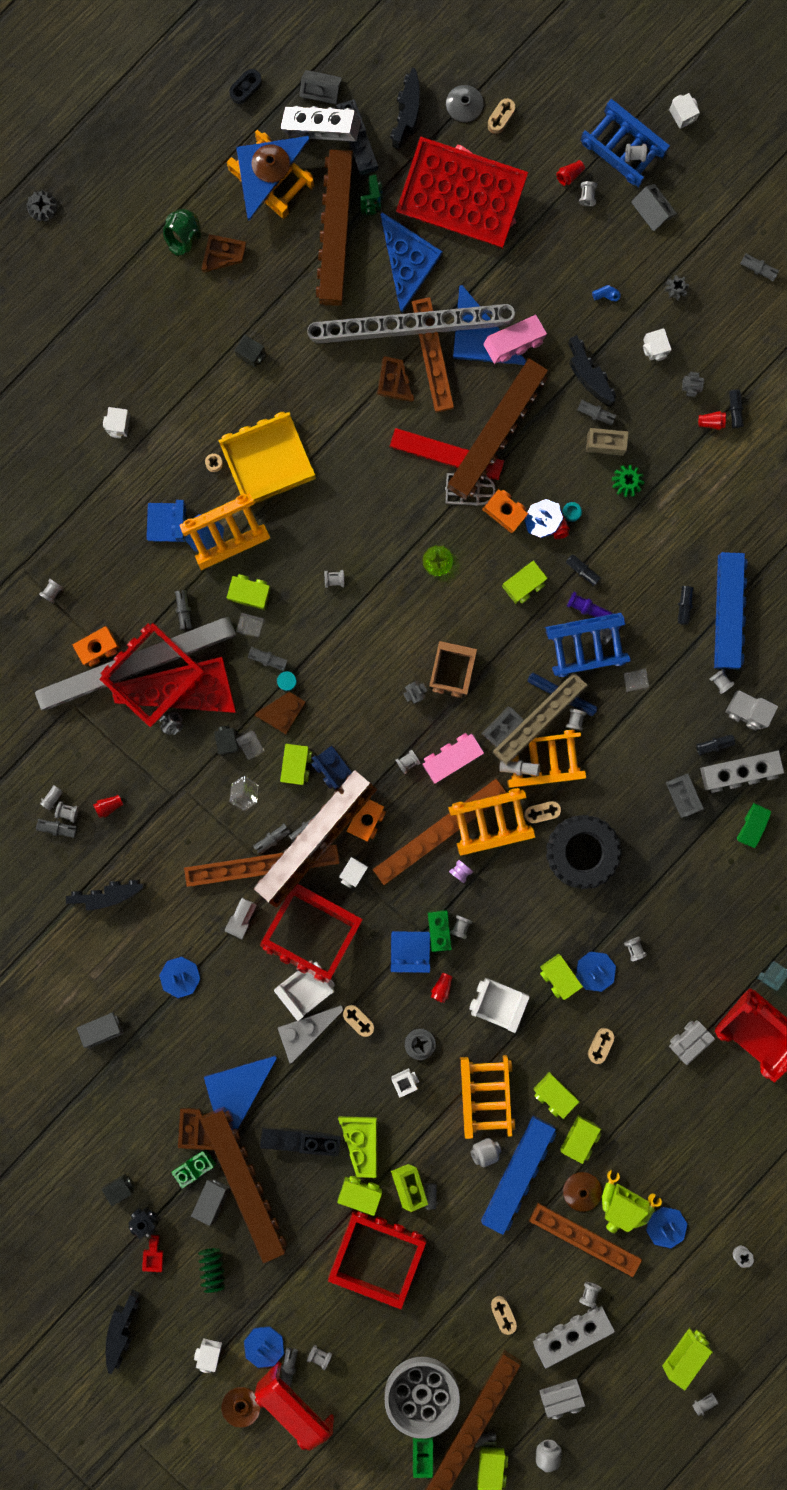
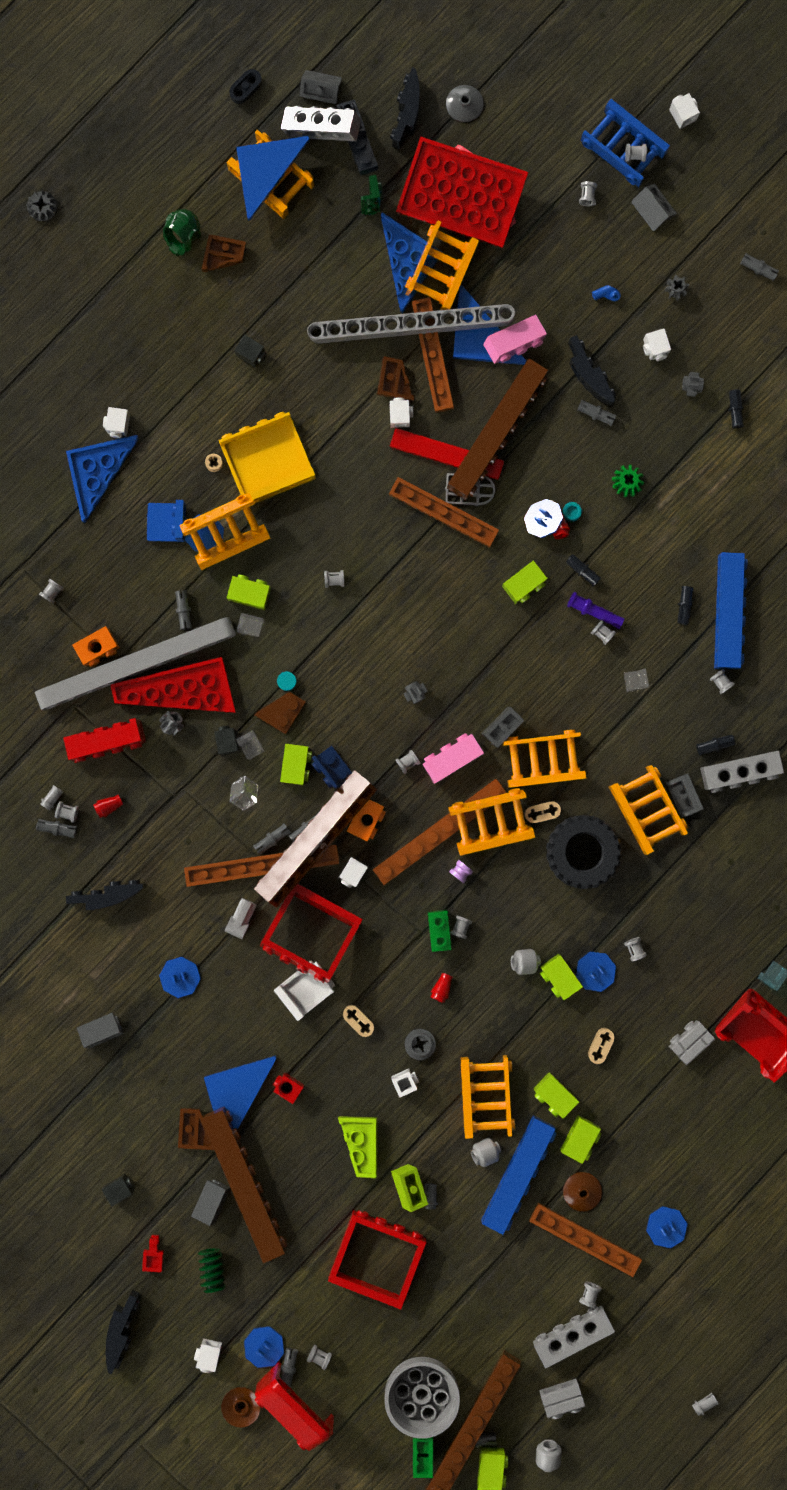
(95, 469): none -> blue tile
(105, 740): none -> red wedge
(122, 657): red window -> none
(146, 1216): black brick -> none
(193, 1168): green slope -> none
(267, 658): dark grey pin -> none
(272, 171): reddish brown dish -> none
(292, 1095): none -> red brick
(300, 1034): light grey wing -> none
(300, 1140): black slope -> none
(335, 227): reddish brown brick -> none
(360, 1195): lime brick -> none
(400, 413): none -> white brick
(410, 951): blue bracket -> none
(432, 567): clear neon green gear -> none
(443, 512): none -> dark orange plate
(457, 650): medium nougat window -> none
(459, 265): none -> light orange fence
(494, 510): orange brick -> none
(497, 114): tan beam -> none
(499, 1004): white panel -> none
(507, 1313): tan beam -> none
(520, 768): light grey pin -> none
(525, 961): none -> light grey head
(540, 718): dark tan tile -> none
(549, 687): dark blue axle -> none
(569, 173): red cone -> none
(576, 720): light grey bush -> none
(593, 626): blue fence -> none
(607, 441): dark tan panel -> none
(626, 1208): lime torso -> none
(629, 809): none -> light orange fence
(687, 1358): lime window -> none
(712, 420): red cone -> none
(742, 1250): light grey bush -> none
(753, 711): light grey brick -> none
(755, 825): green slope -> none

